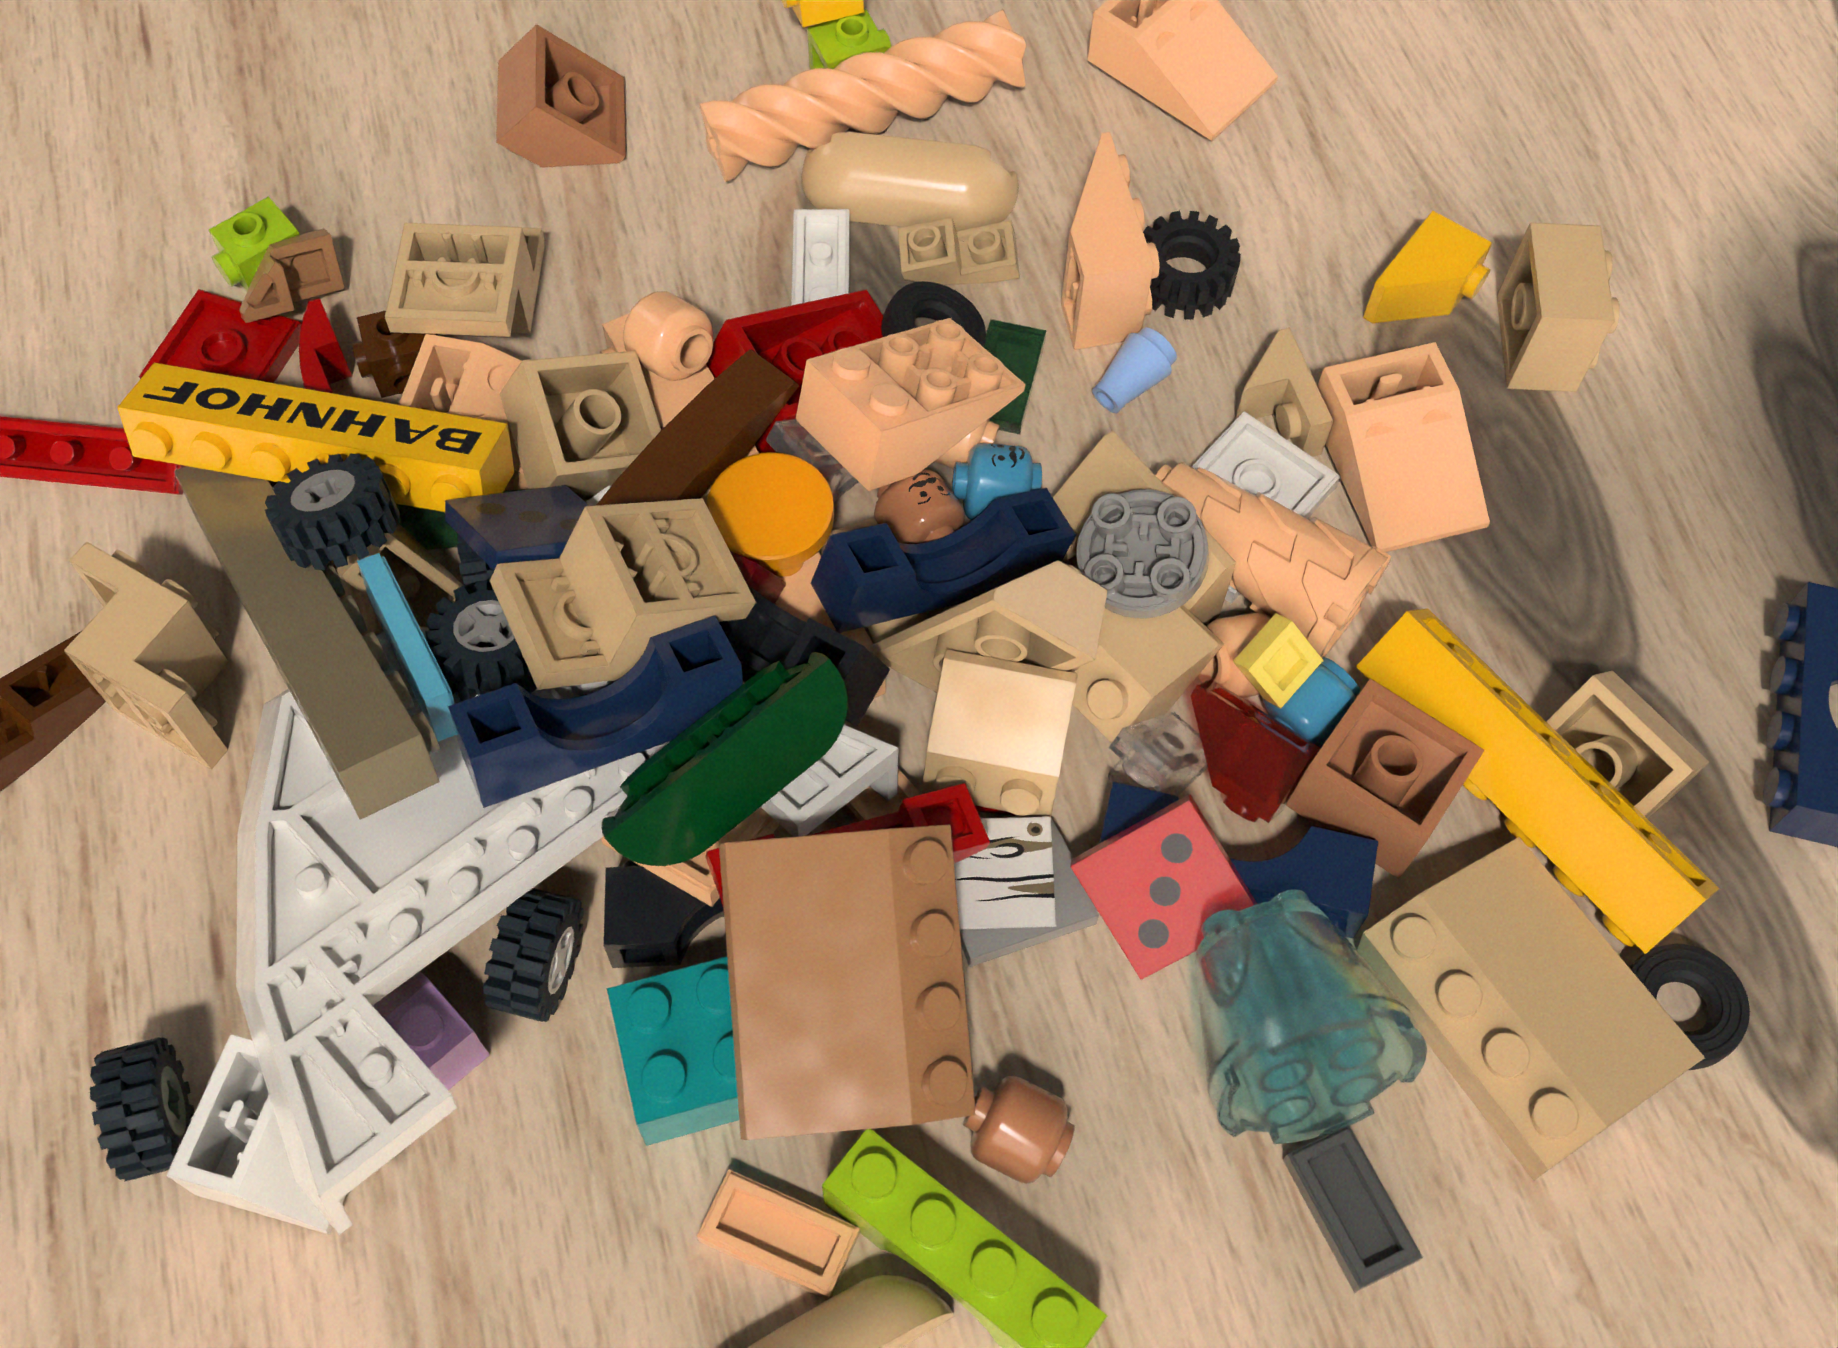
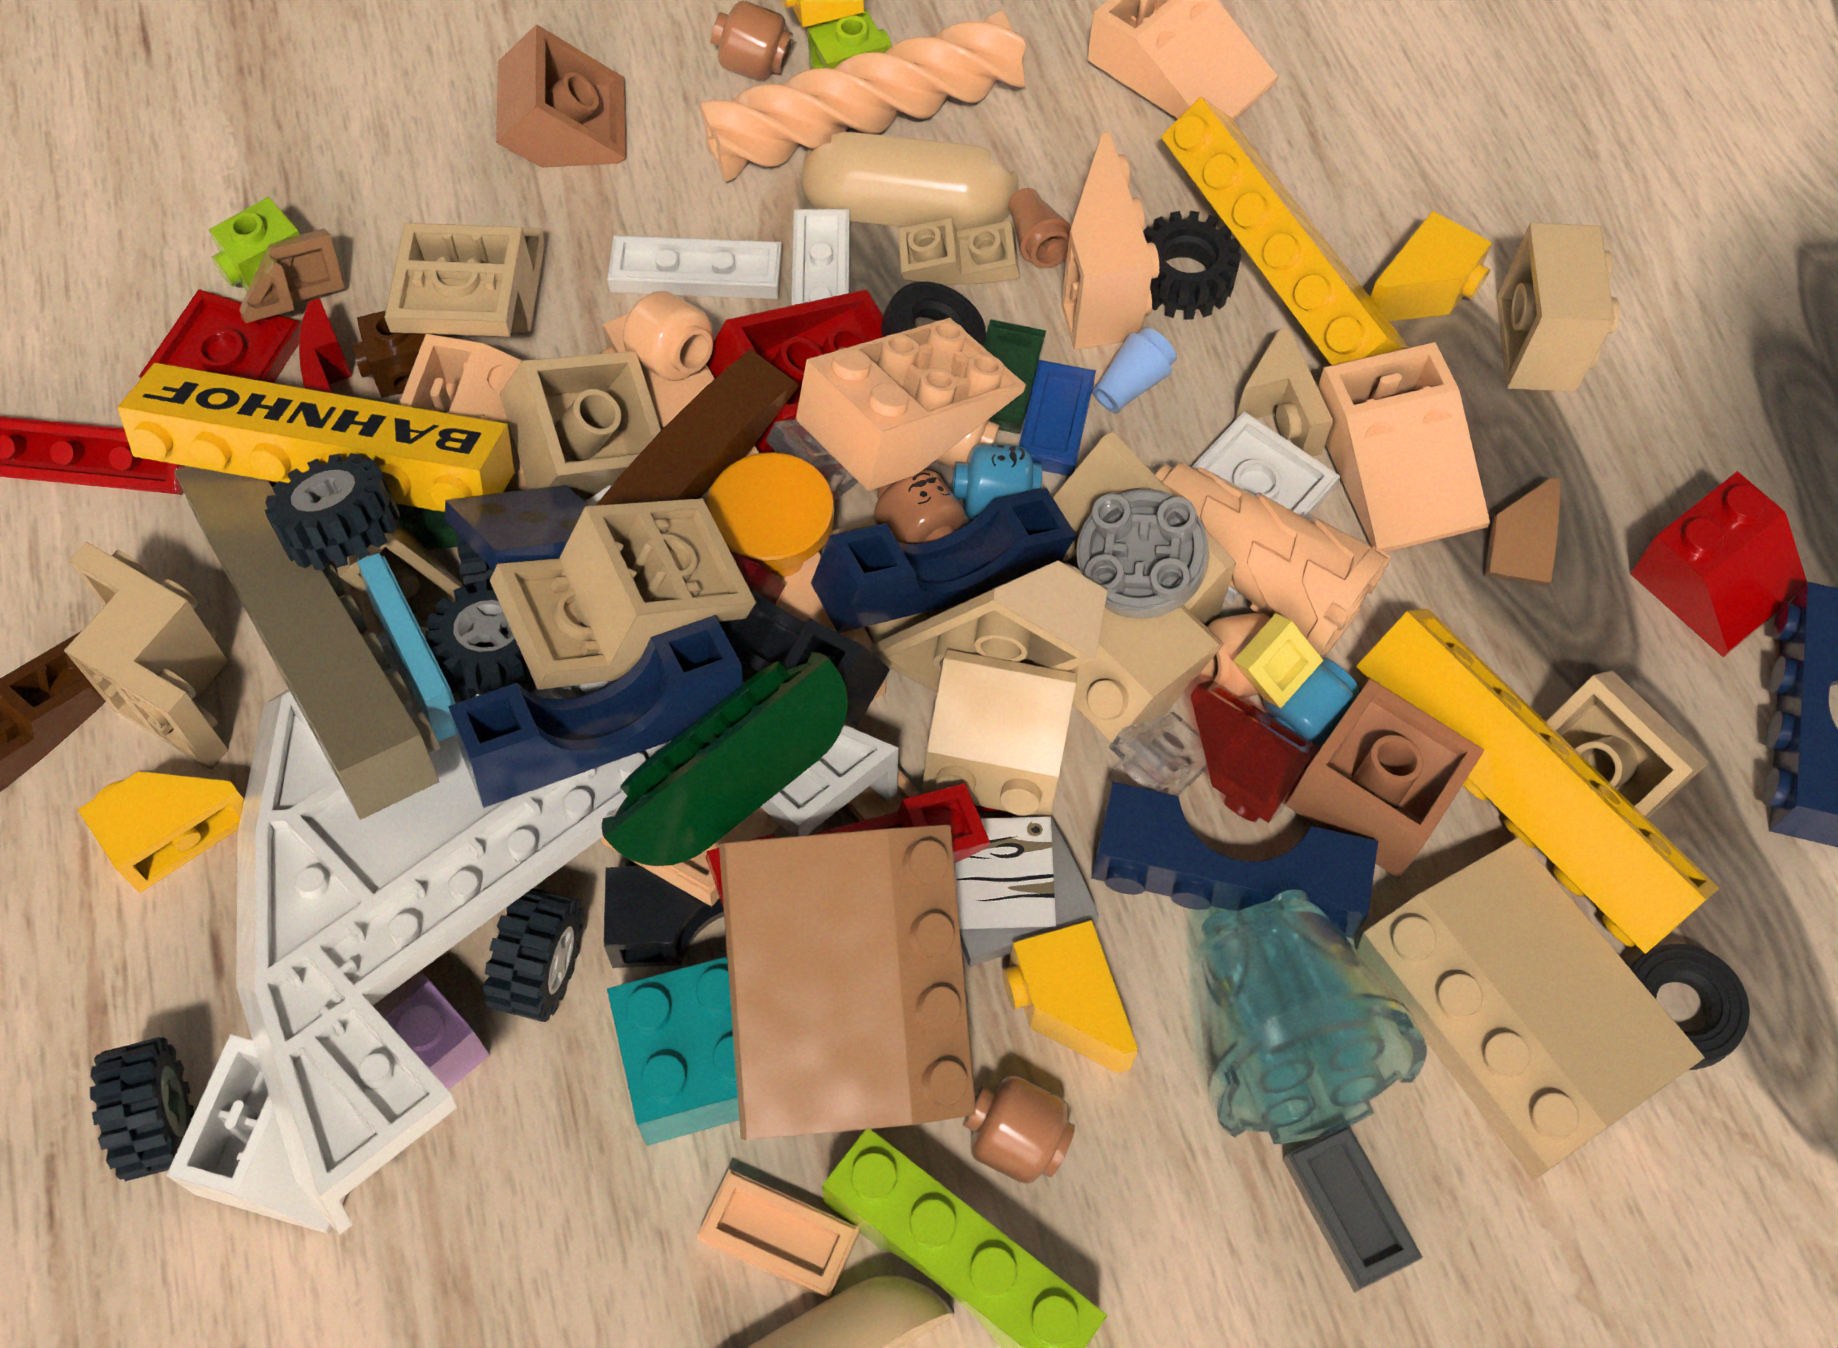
(160, 822): none -> yellow slope
(695, 267): none -> white tile
(752, 41): none -> nougat head
(1039, 229): none -> nougat cone
(1057, 415): none -> blue tile
(1071, 994): none -> yellow slope
(1161, 885): tile -> none
(1279, 236): none -> yellow brick
(1526, 537): none -> medium nougat slope
(1725, 564): none -> red slope

